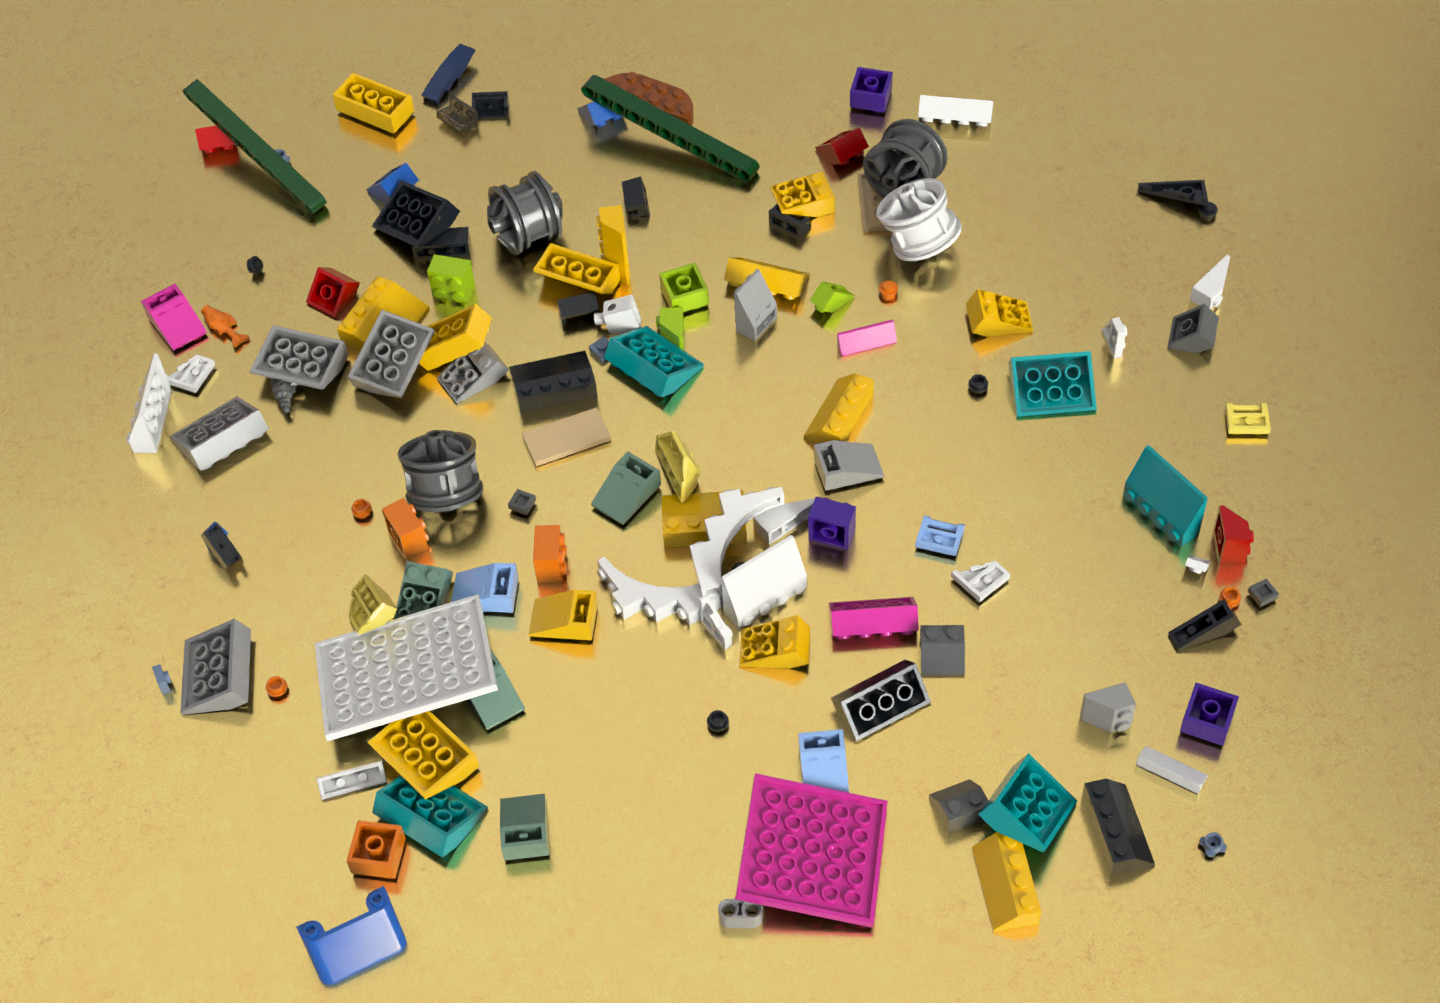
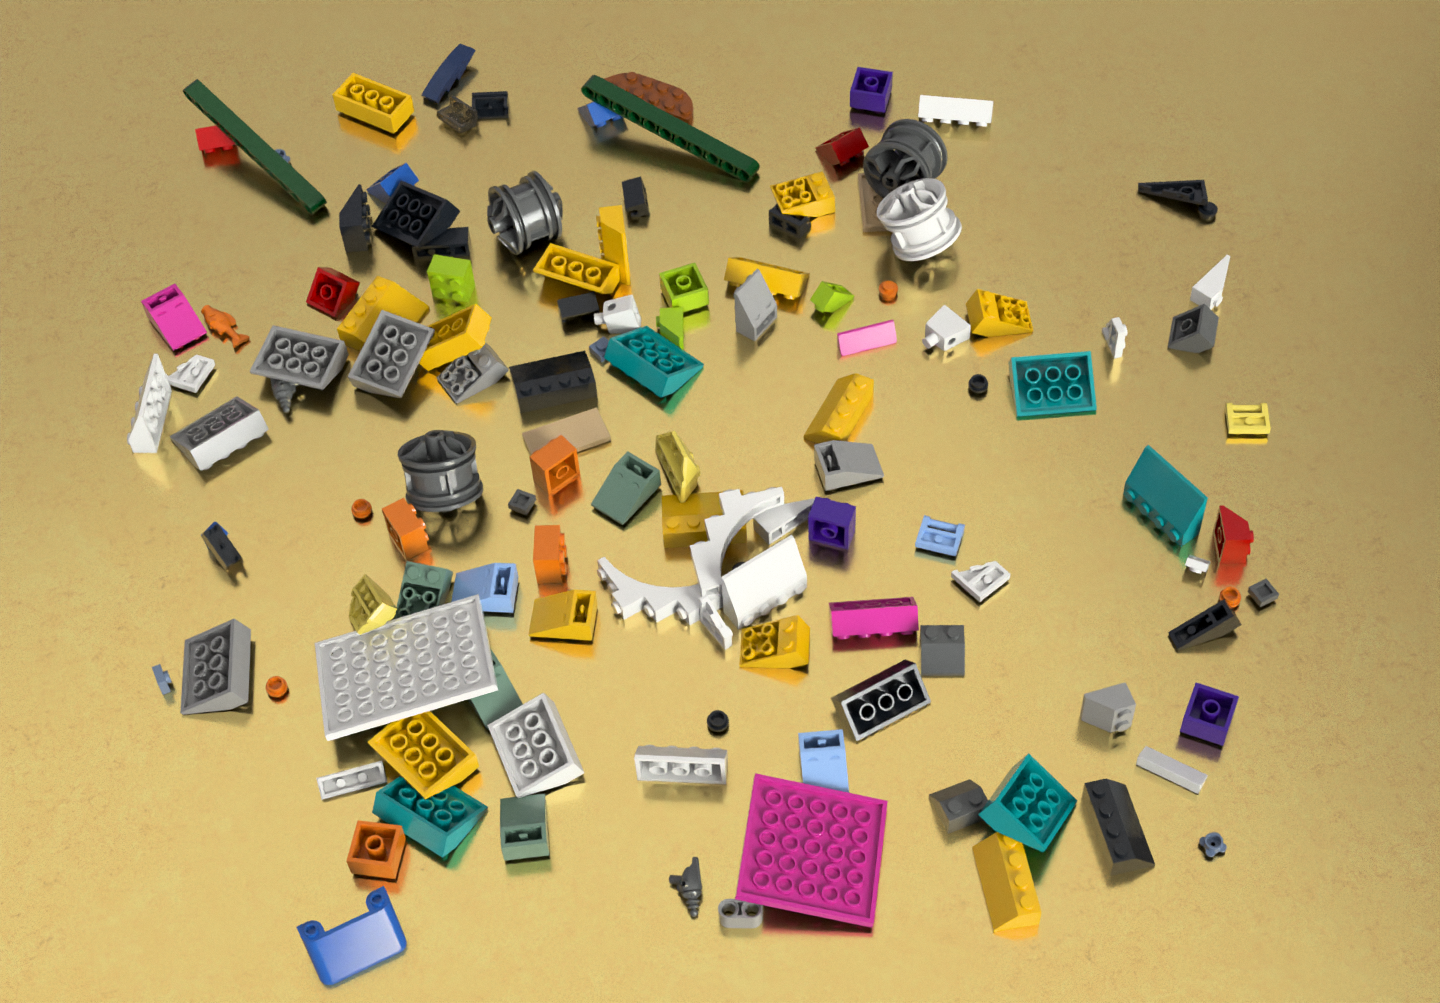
(254, 265): black plate -> none
(354, 222): none -> black slope
(535, 747): none -> white slope
(554, 464): none -> orange brick
(681, 764): none -> white slope
(689, 885): none -> dark grey piece
(945, 329): none -> white torso

